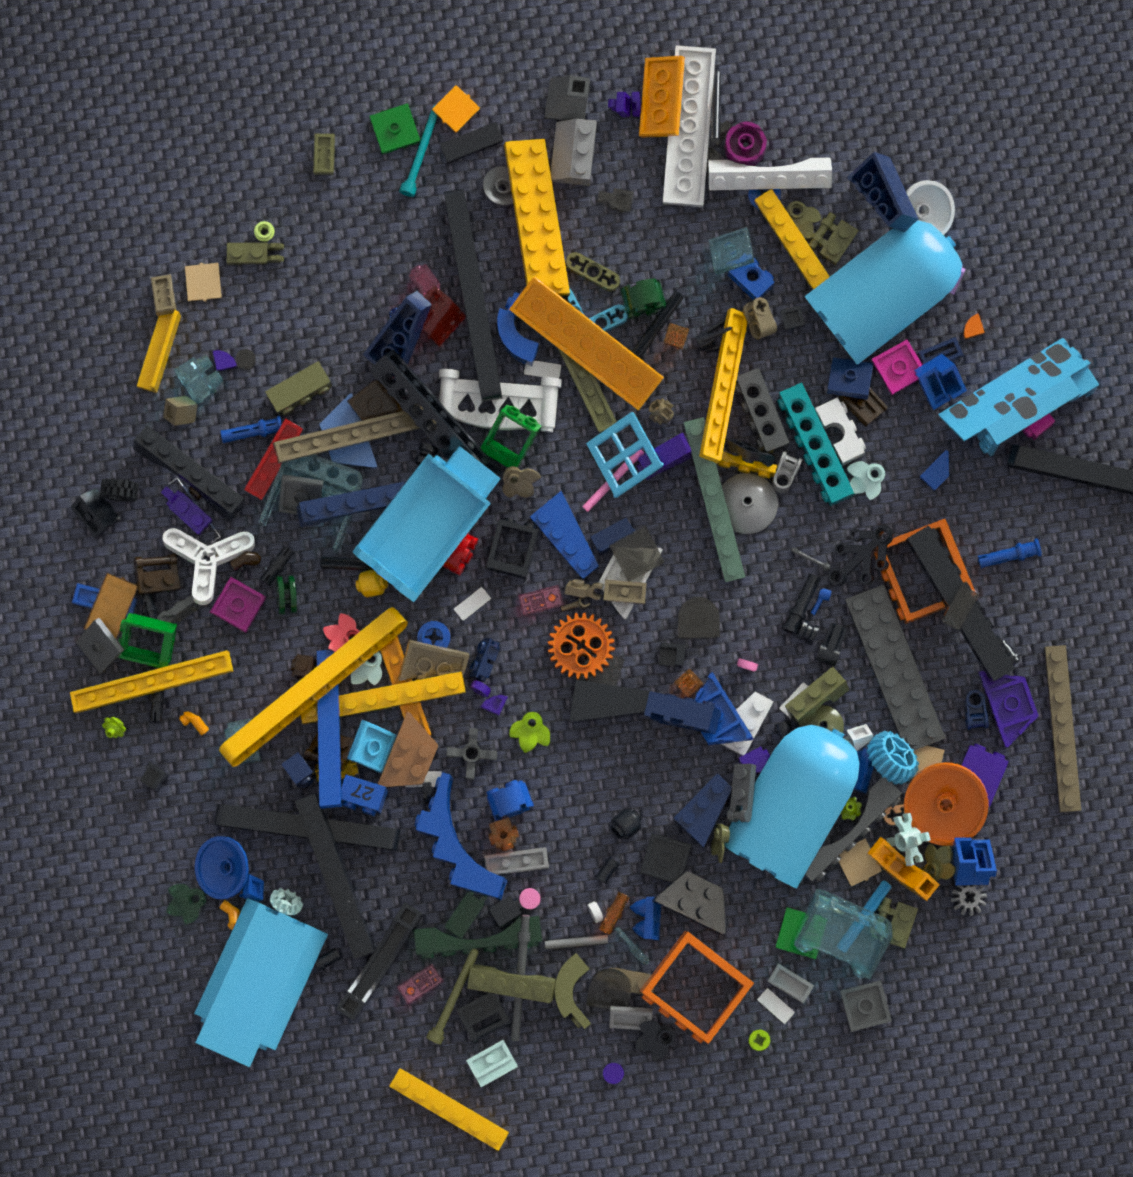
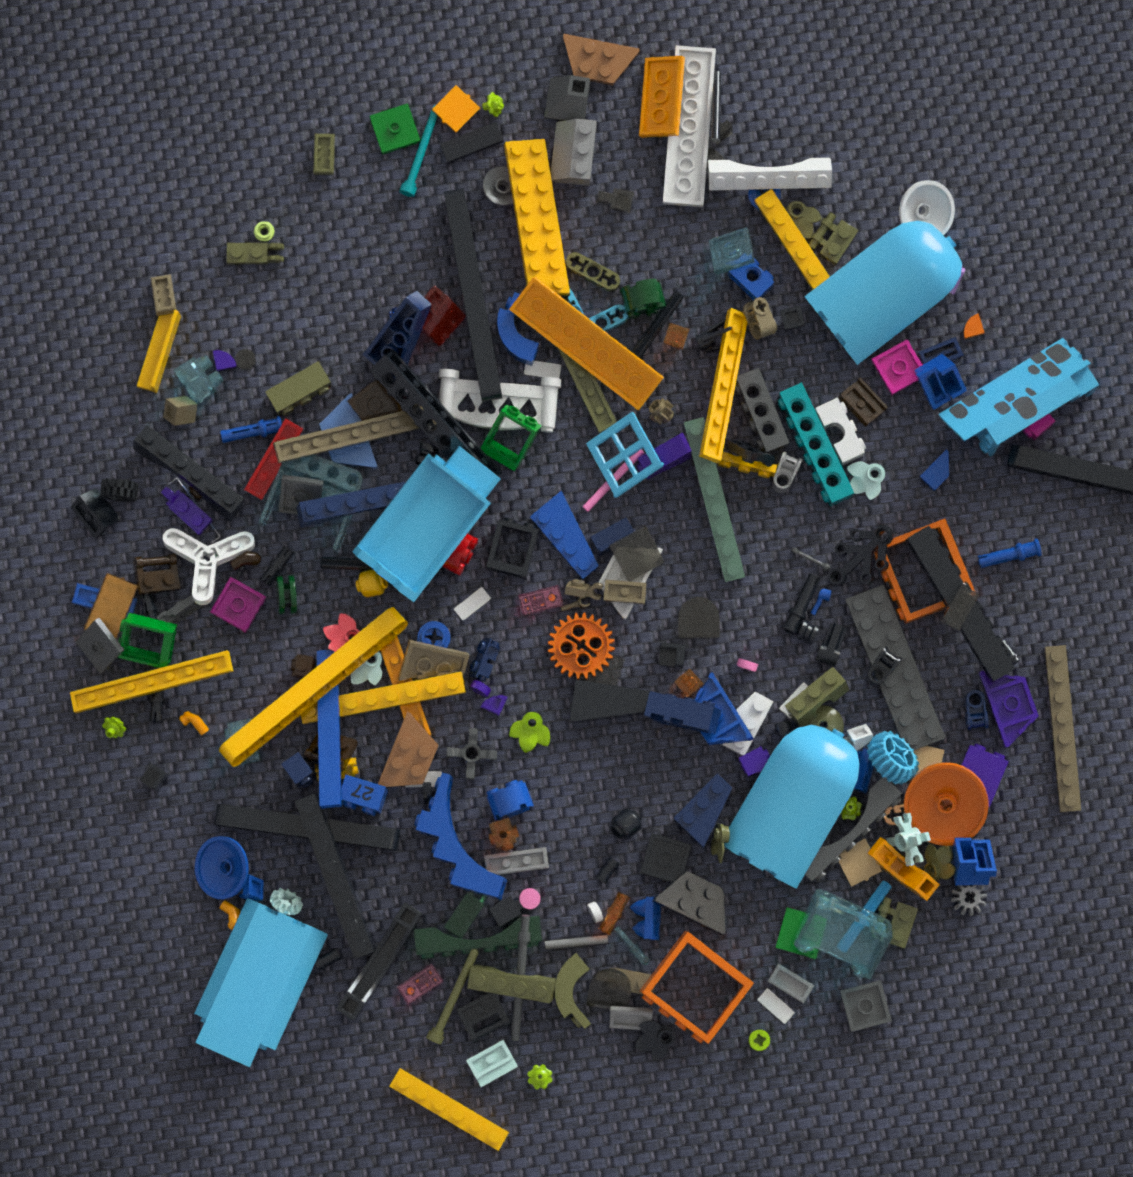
(183, 904): clear green plate -> none
(203, 282): tan piece -> none
(371, 746): medium azure plate -> none
(423, 279): clear pink brick -> none
(493, 104): none -> lime plant
(521, 483): dark tan plate -> none
(539, 1076): none -> lime plant
(598, 59): none -> medium nougat wing
(613, 1073): dark purple tile -> none
(621, 105): dark purple tile -> none
(635, 100): dark purple tile -> none
(742, 133): magenta brick -> none
(742, 793): dark grey plate -> none
(761, 511): light grey dish -> none
(849, 378): dark blue plate -> none
(884, 191): dark blue wedge -> none
(884, 664): none -> black piece

